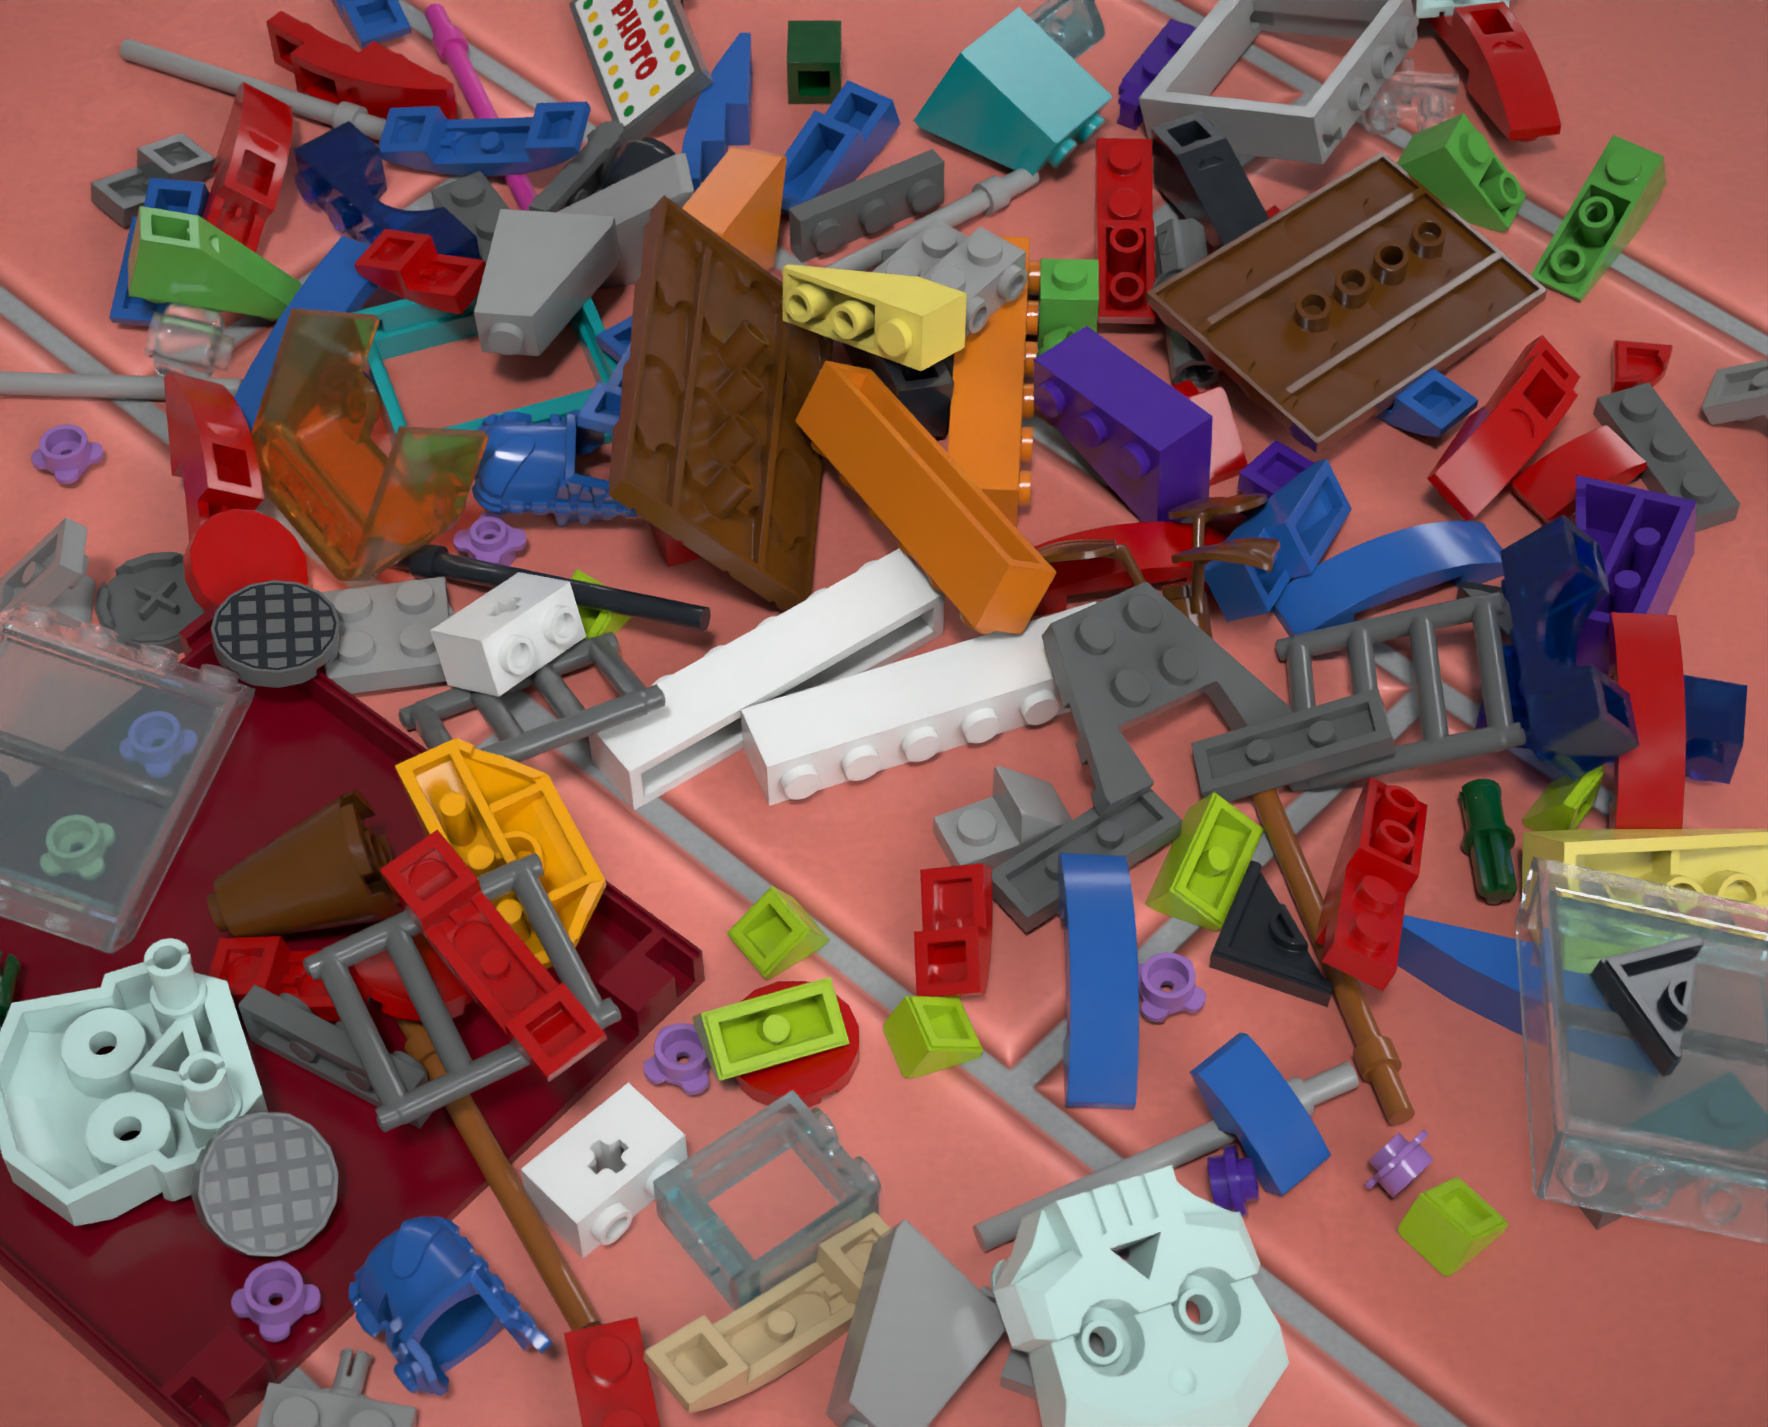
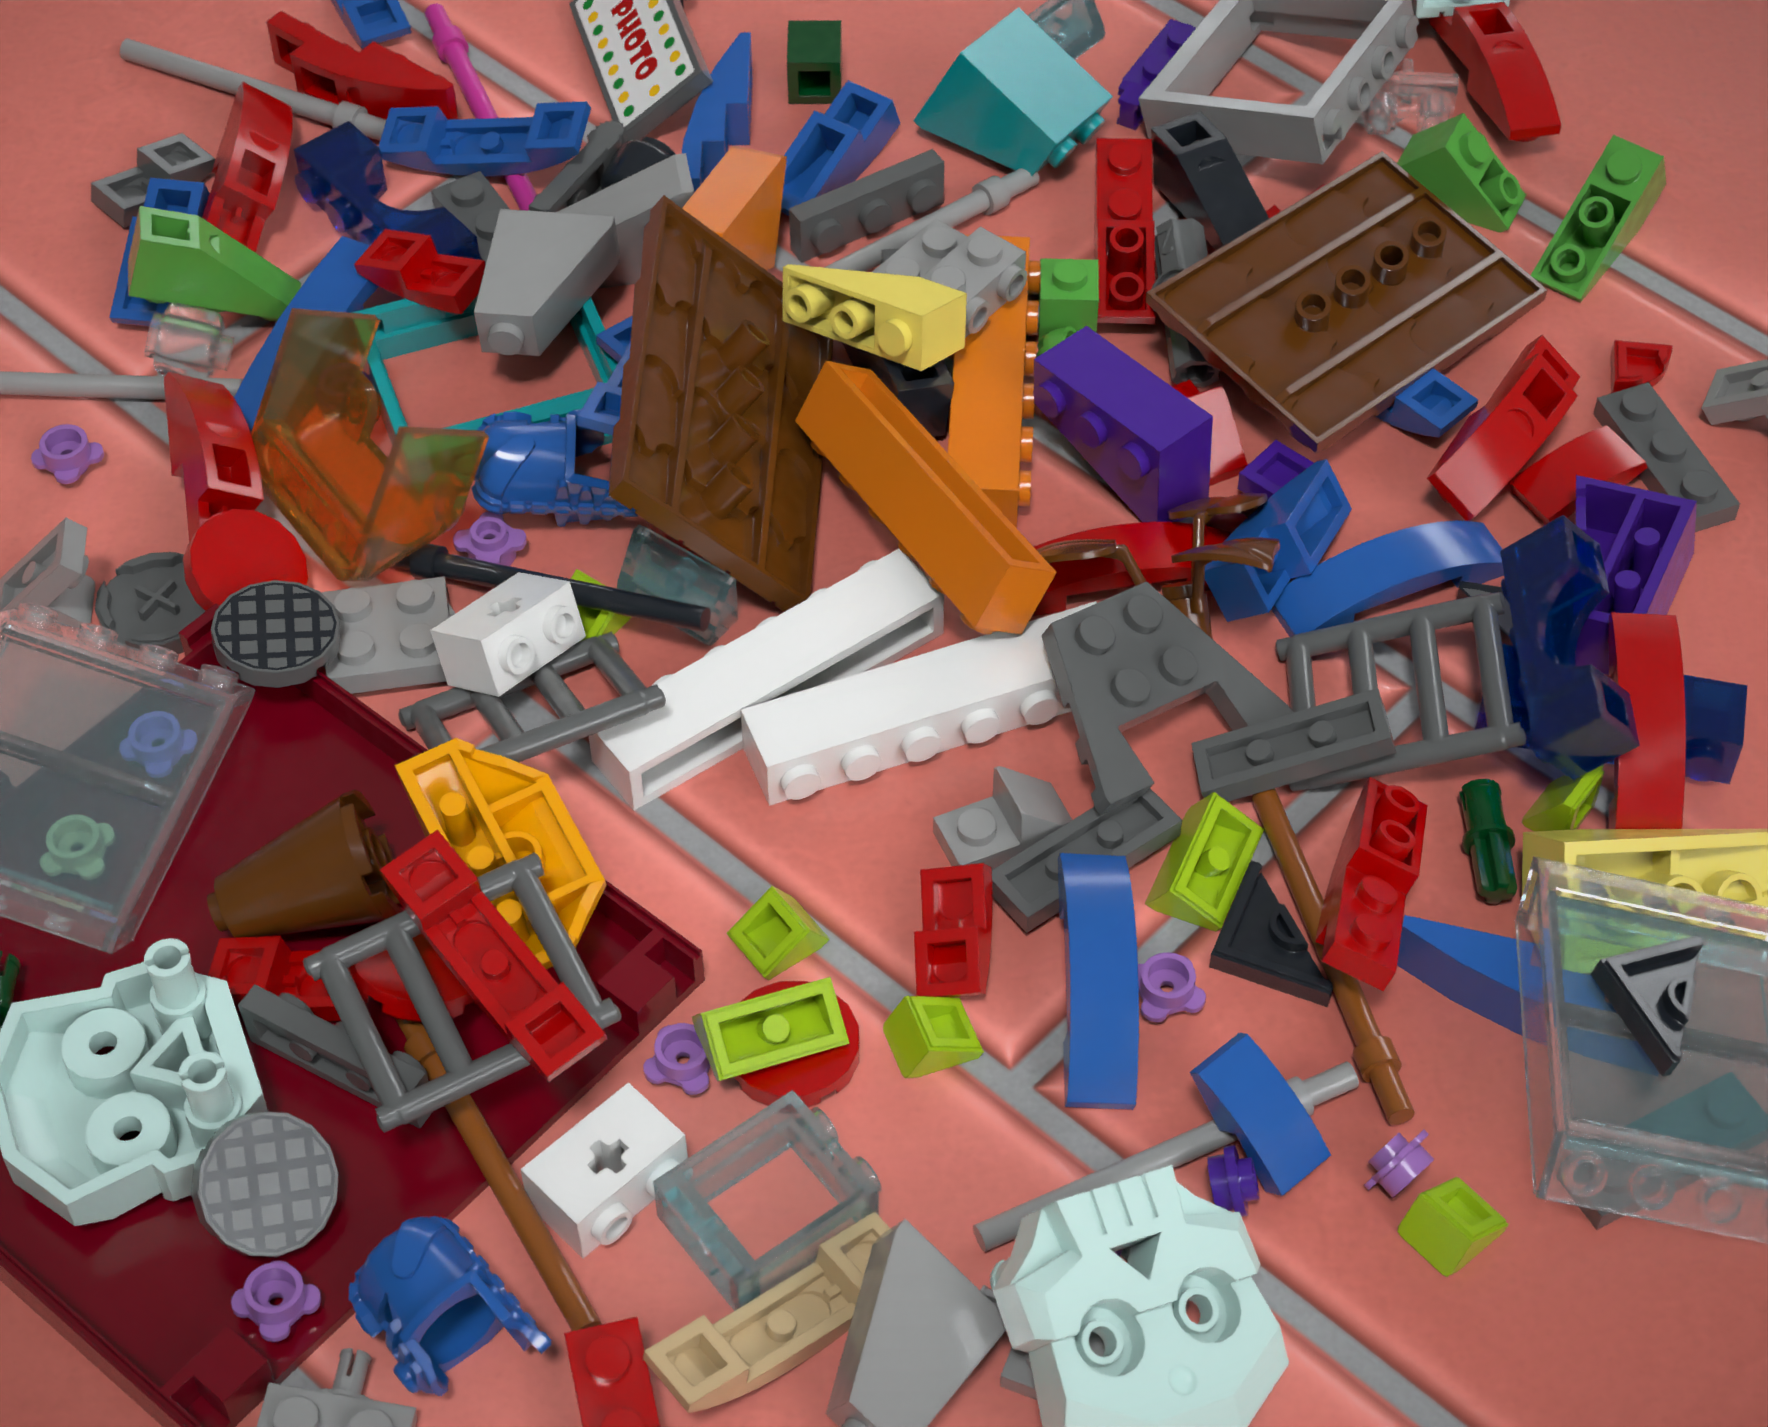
(671, 572): none -> clear light blue slope

